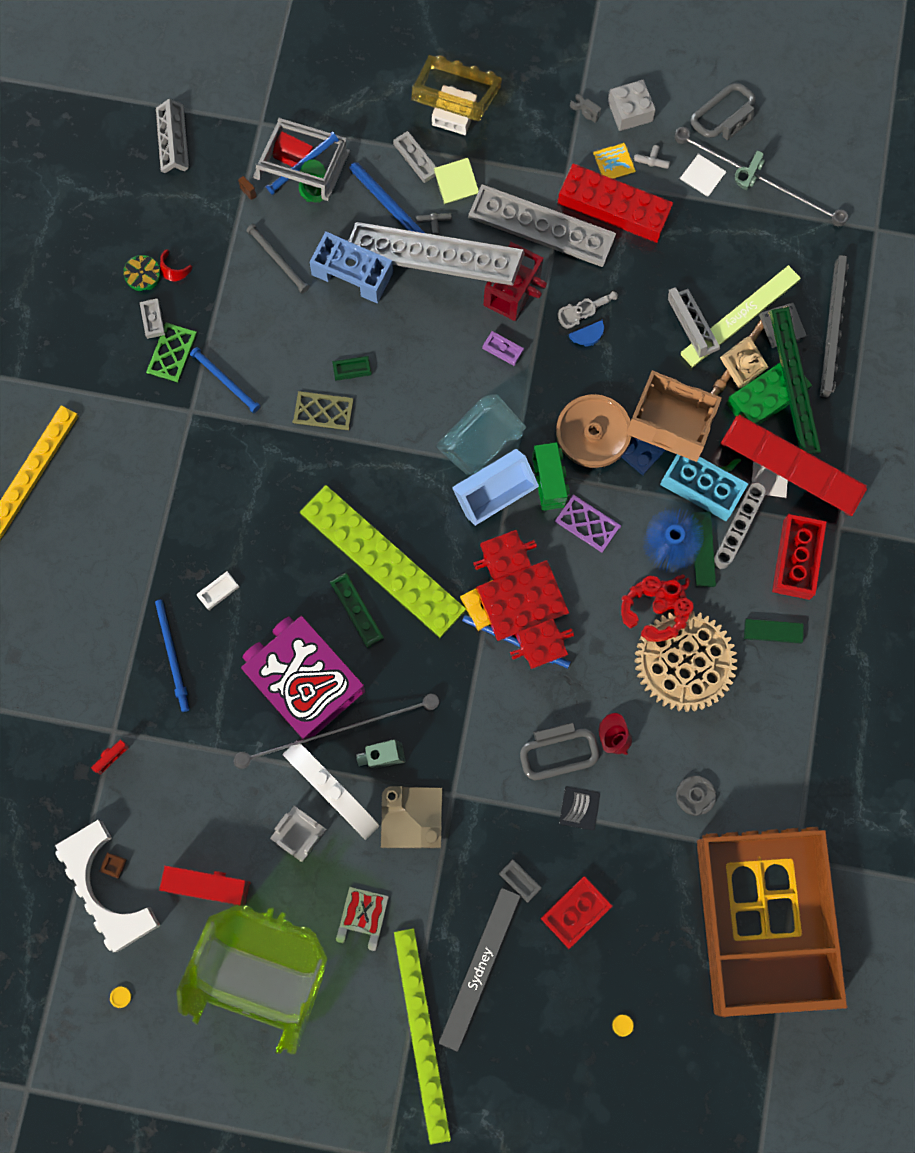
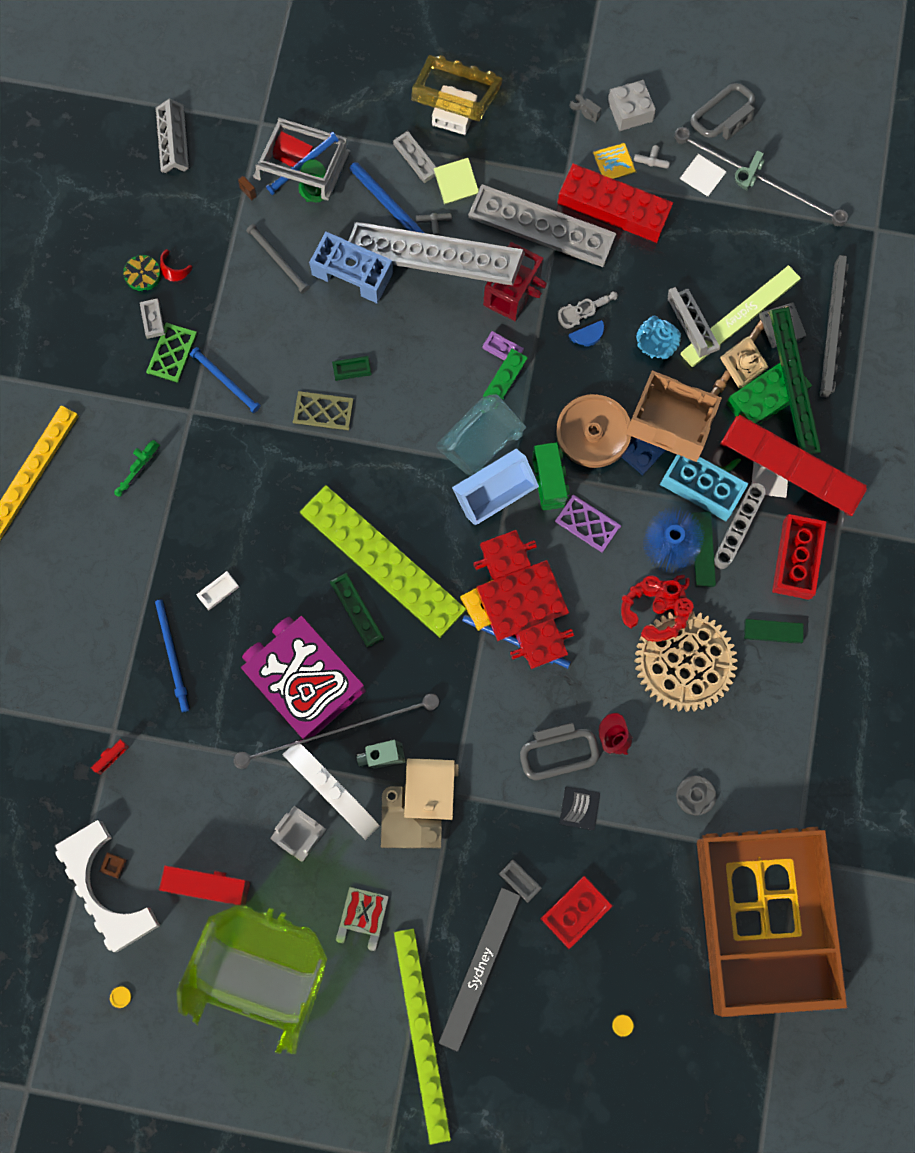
(138, 466): none -> green piece
(429, 788): none -> tan door
(506, 374): none -> green plate
(658, 338): none -> dark azure hair

